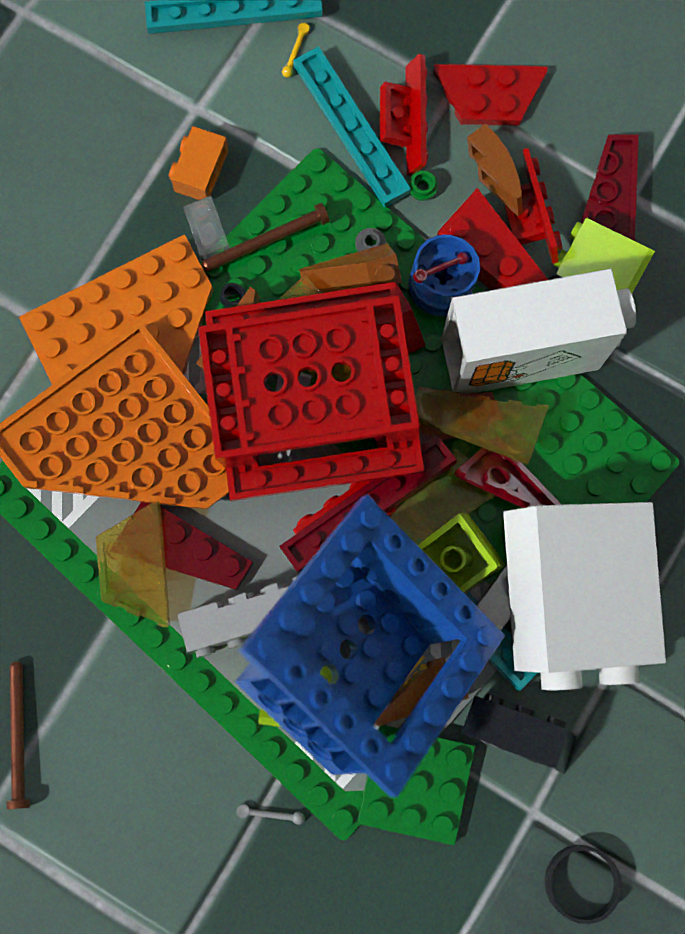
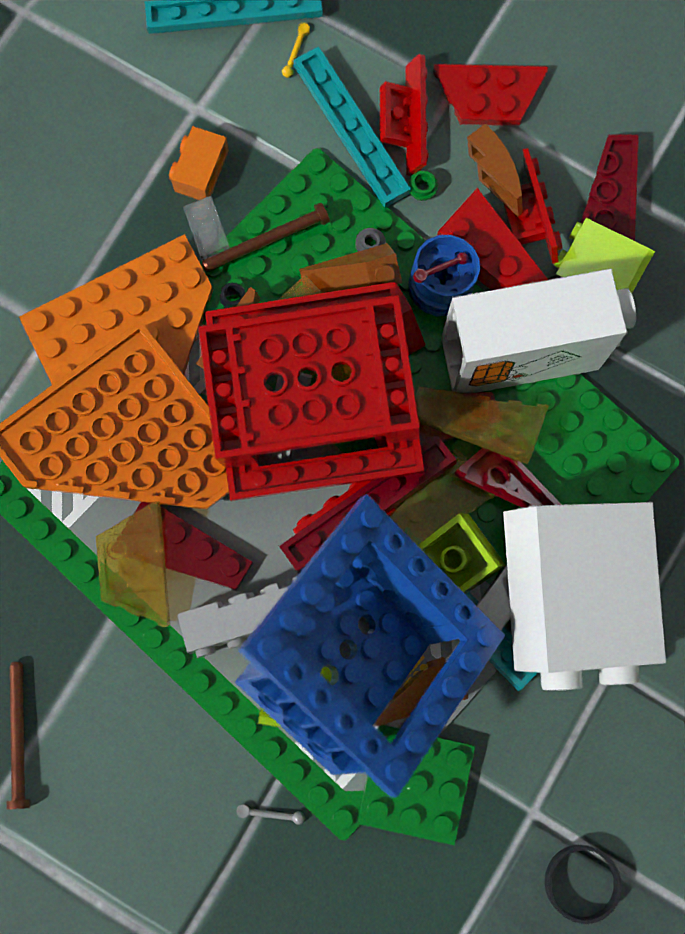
(520, 732): black wedge -> none

